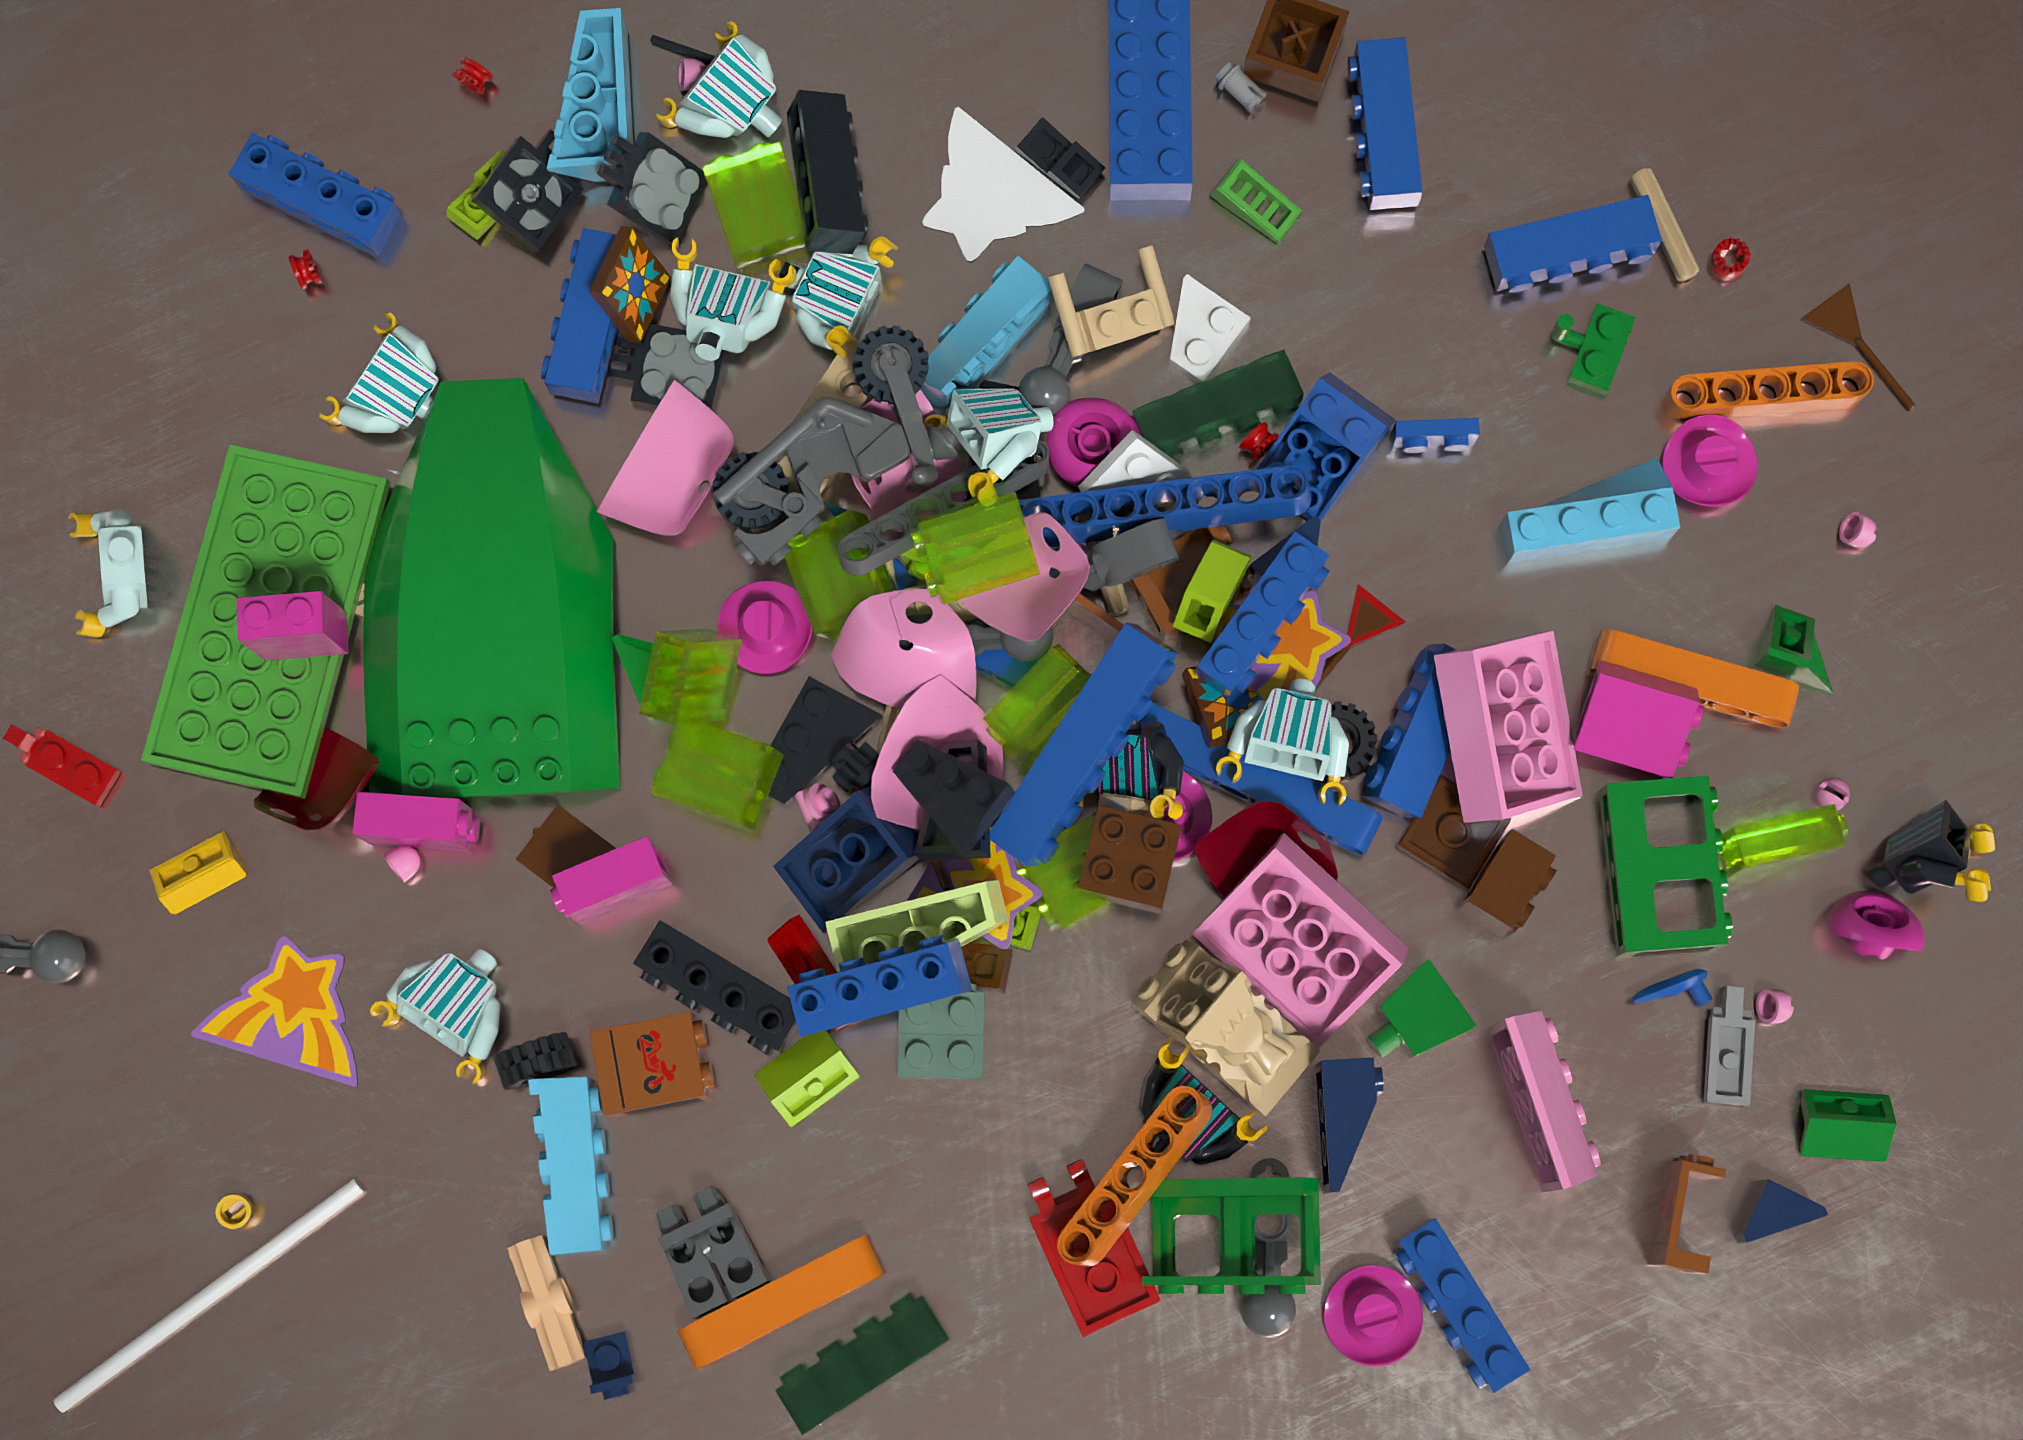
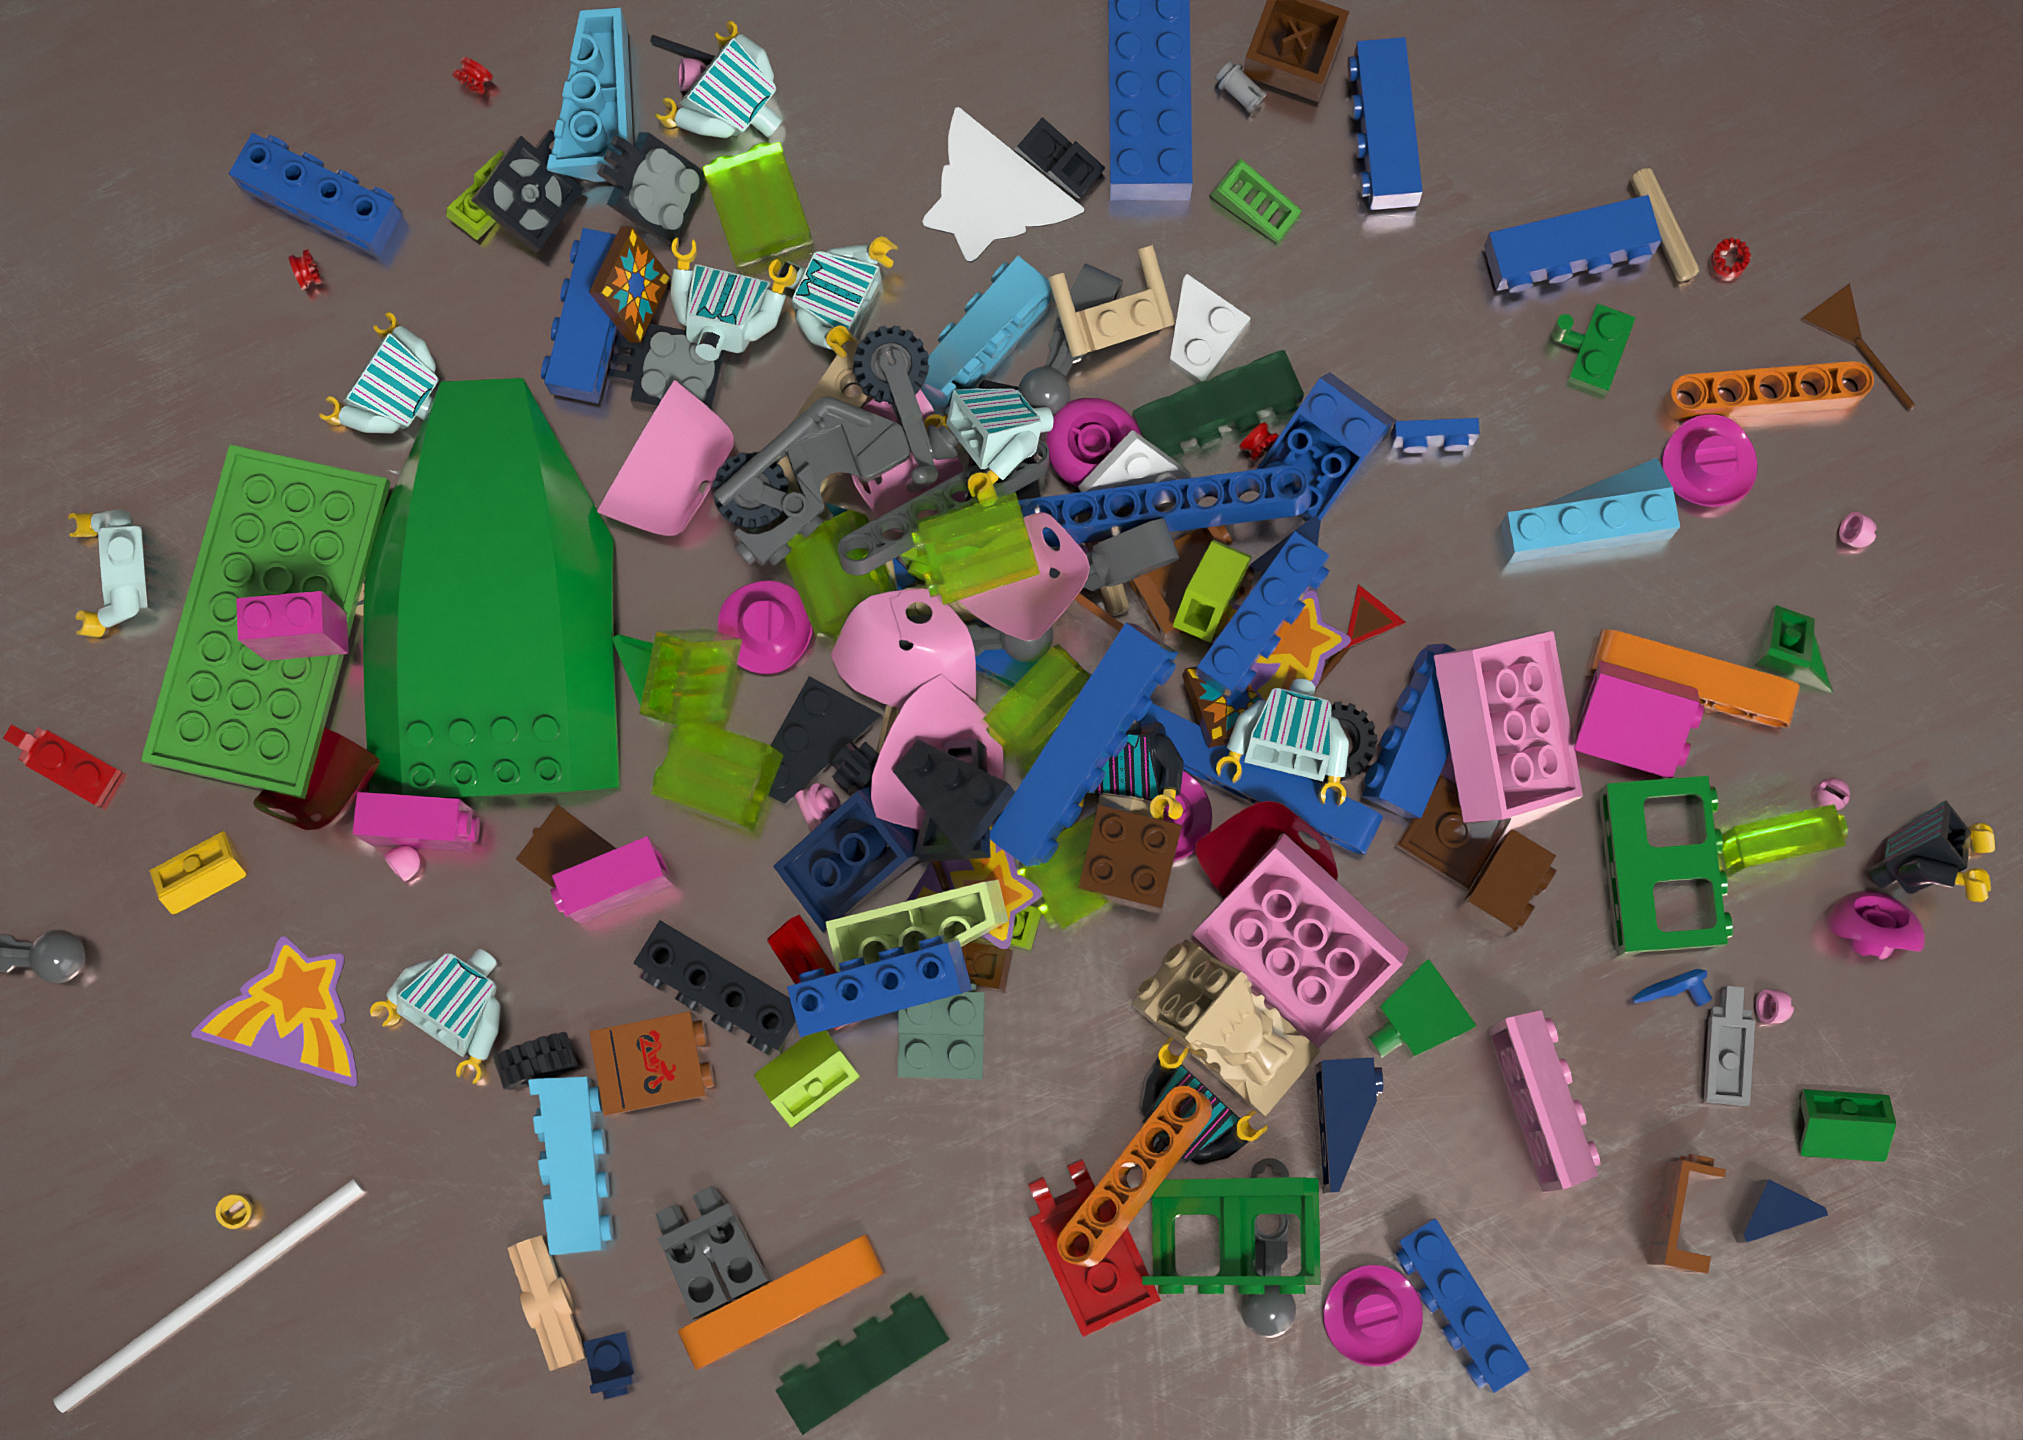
(826, 172): black brick -> none

